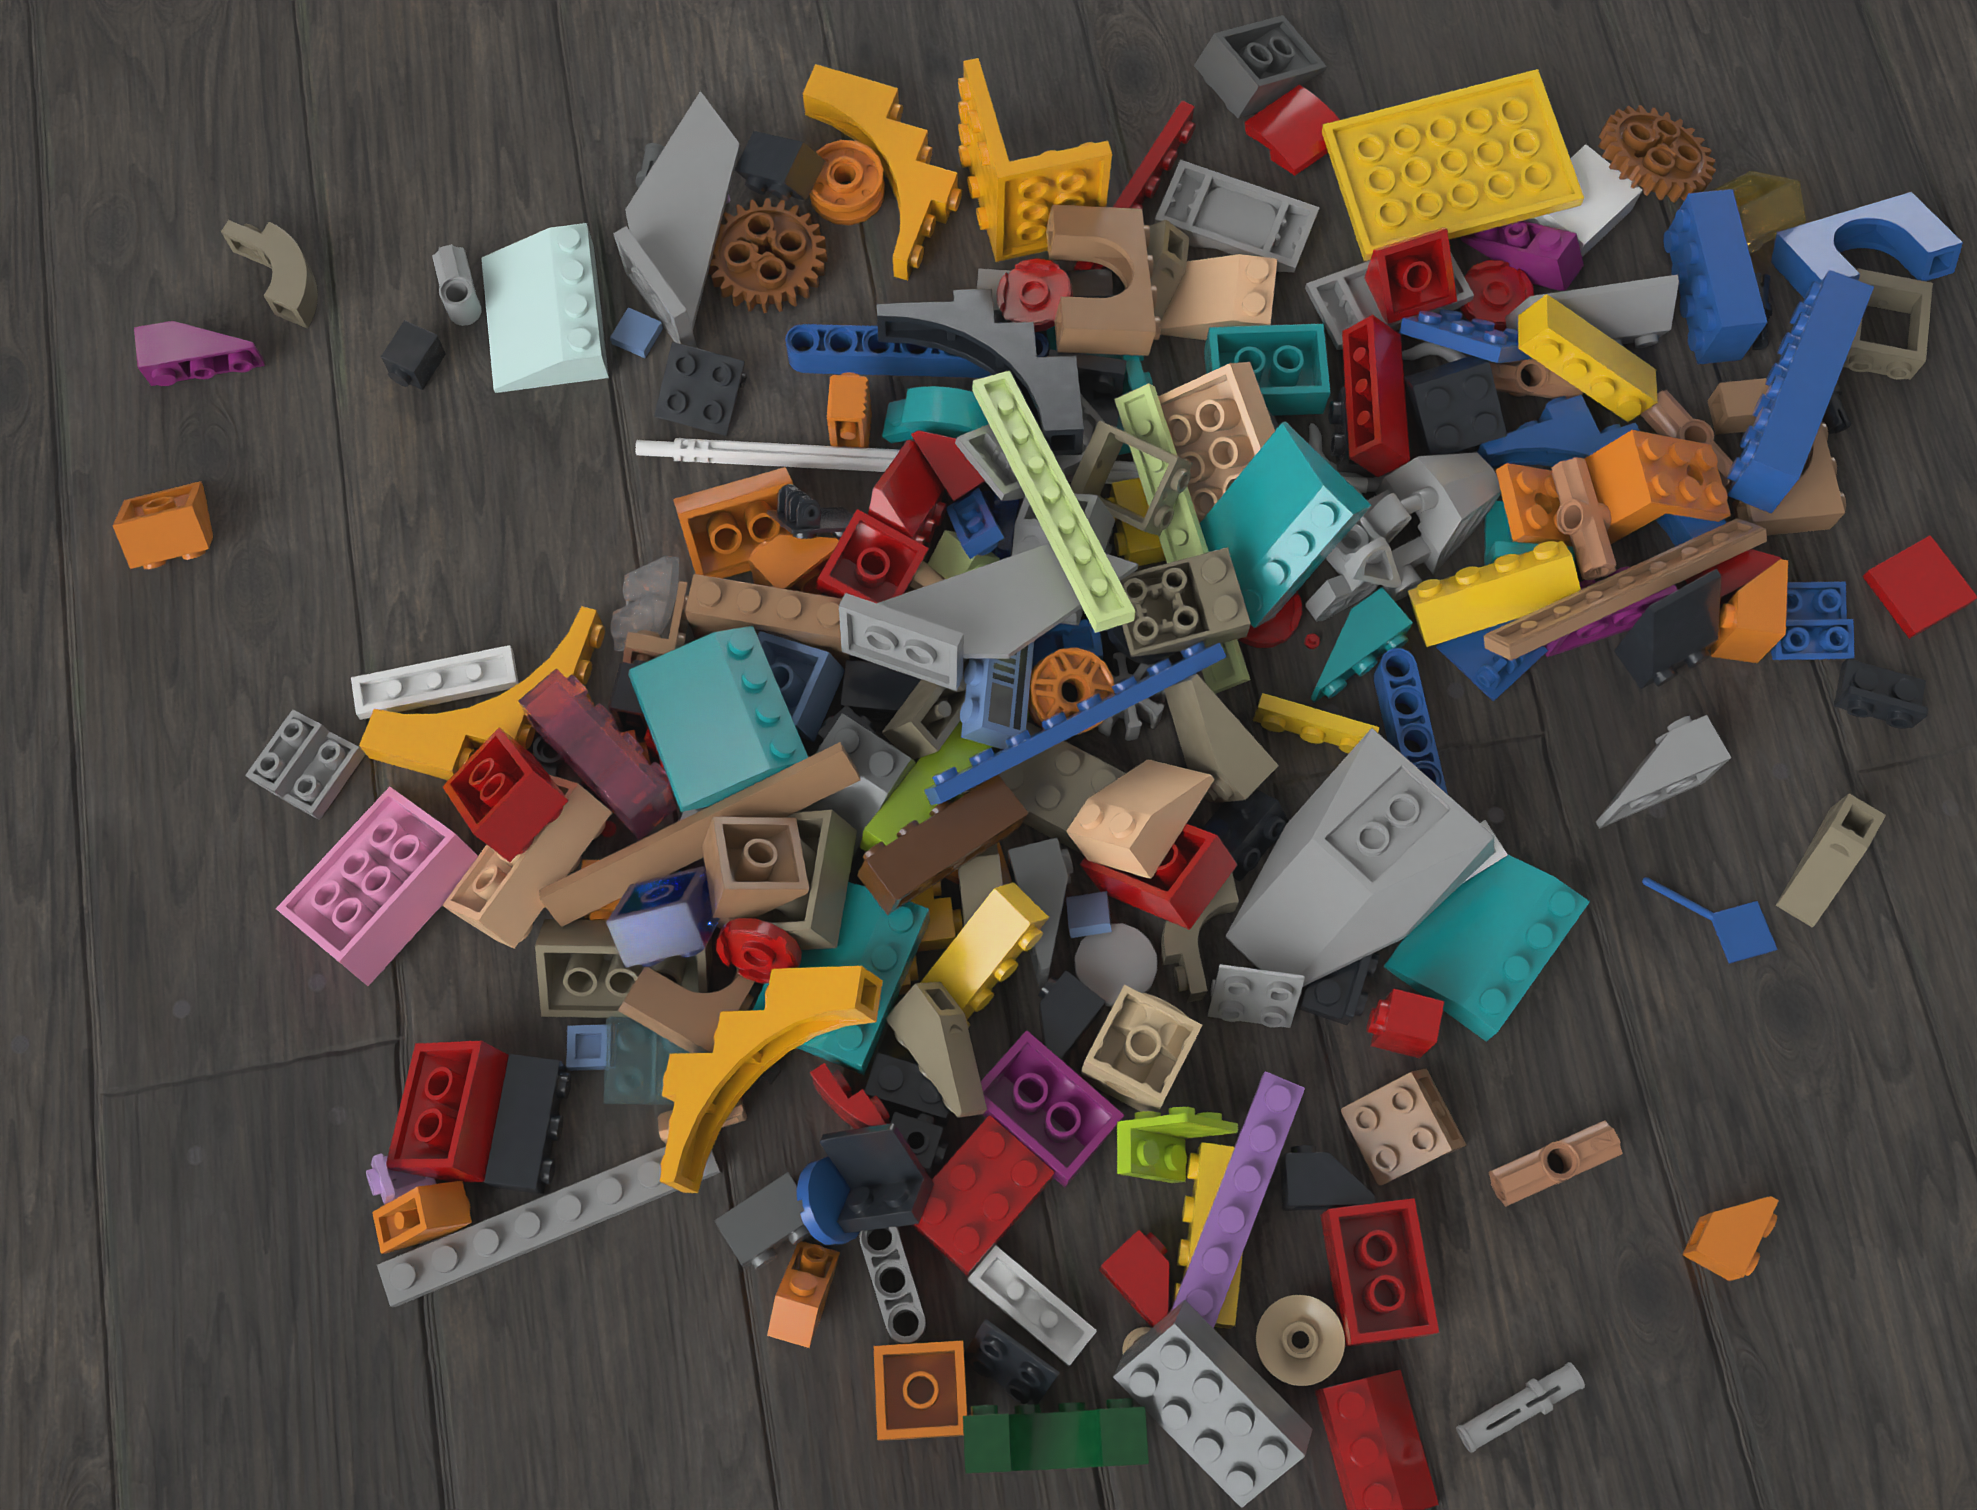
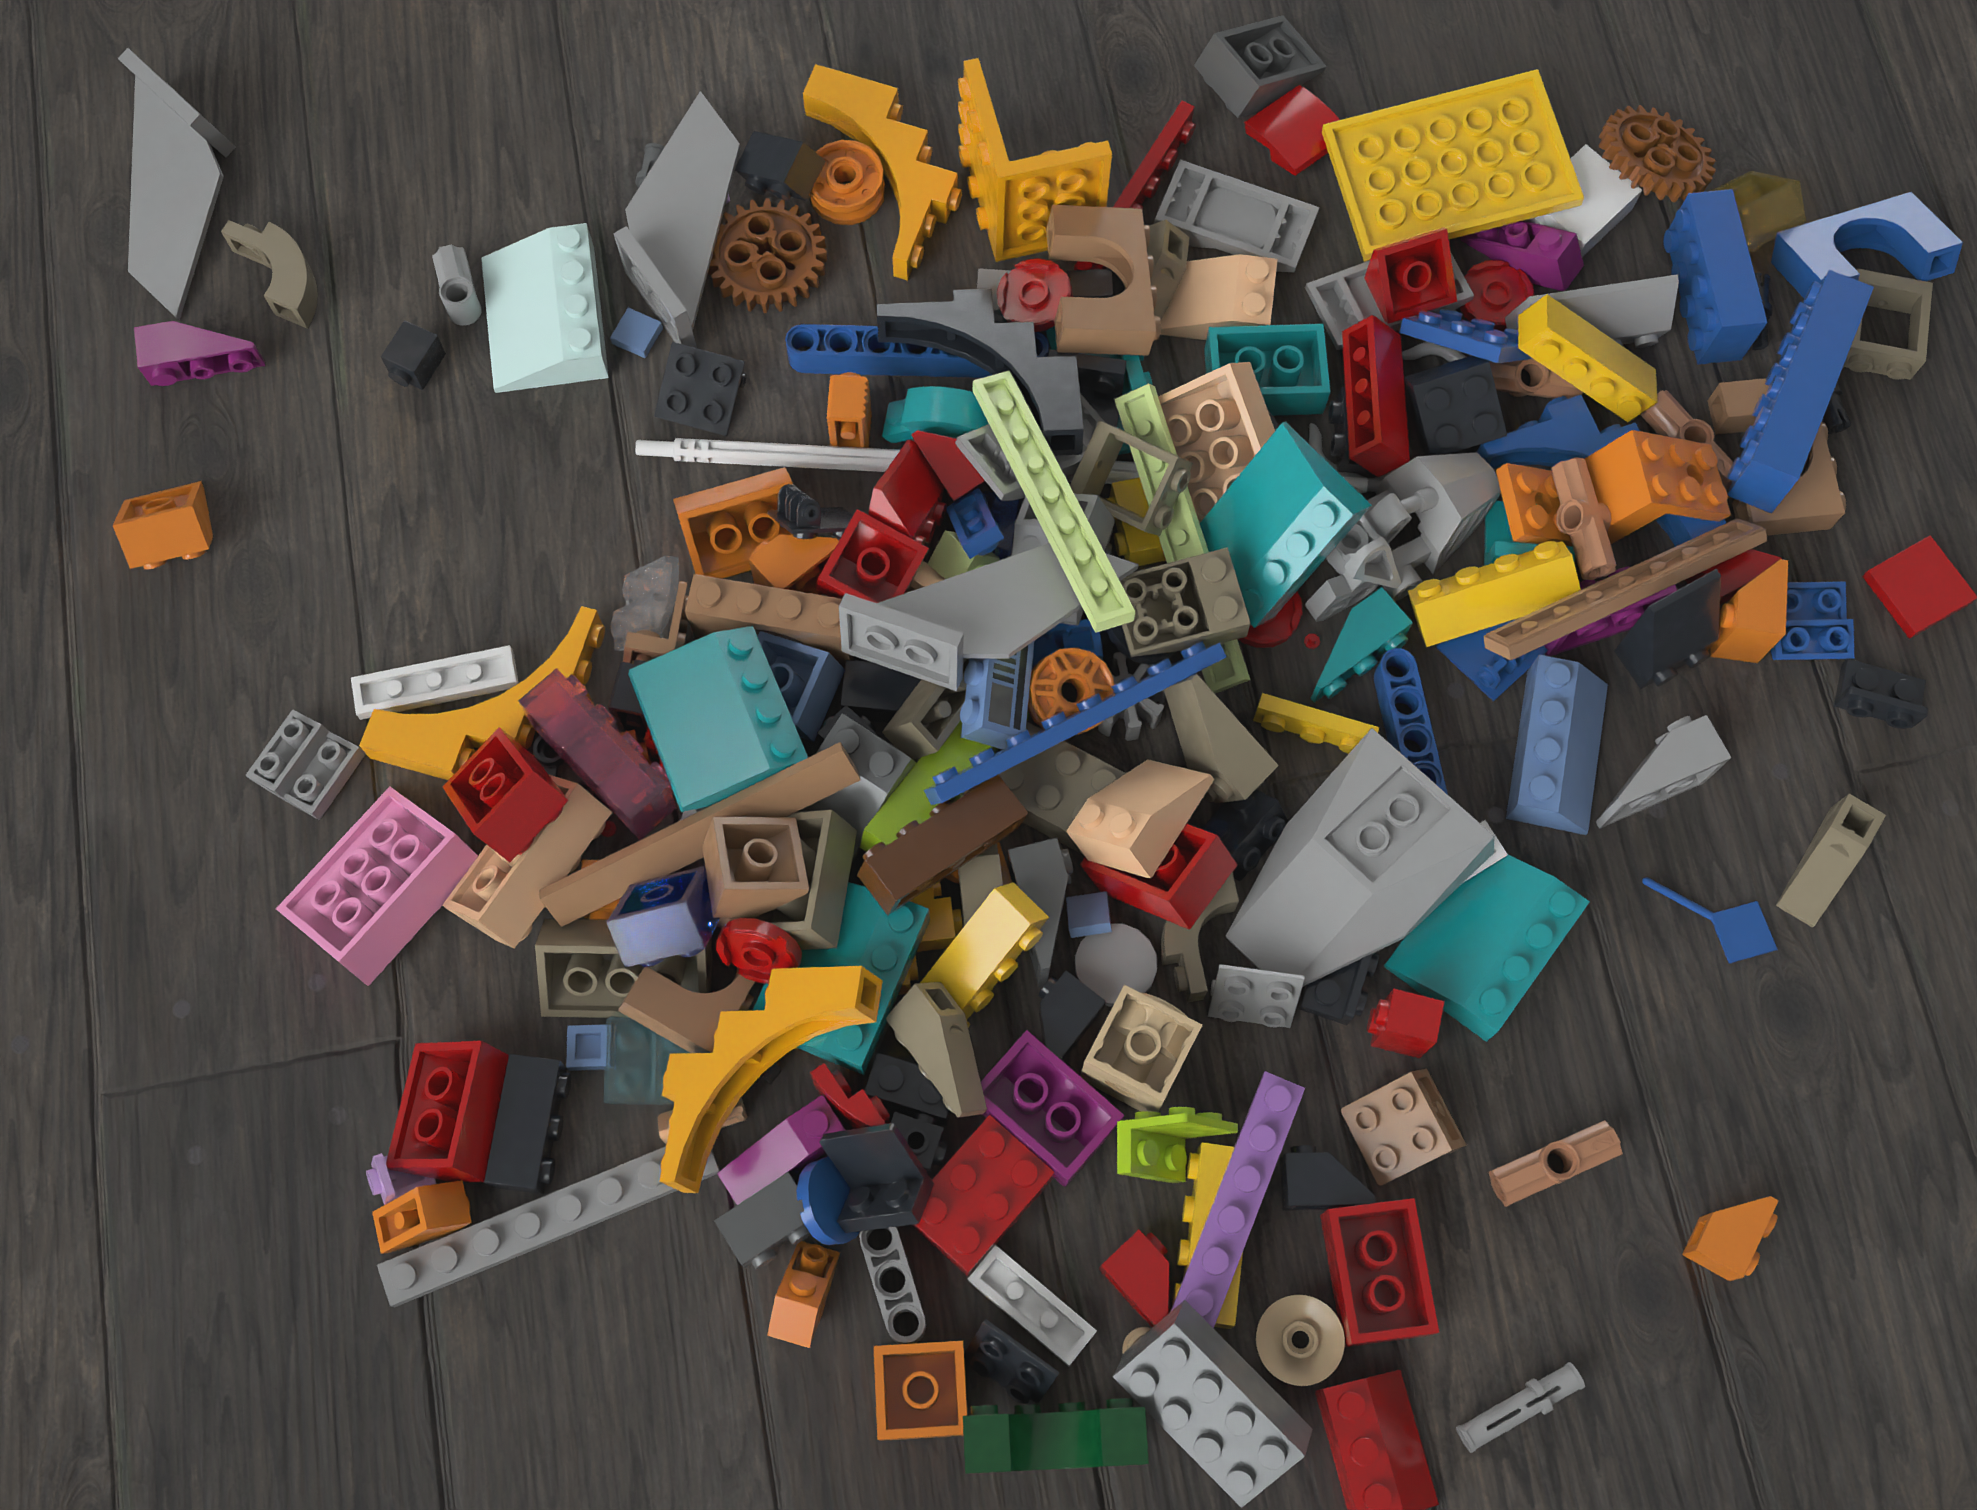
(171, 186): none -> light grey piece
(781, 1150): none -> magenta slope
(1557, 746): none -> medium blue slope

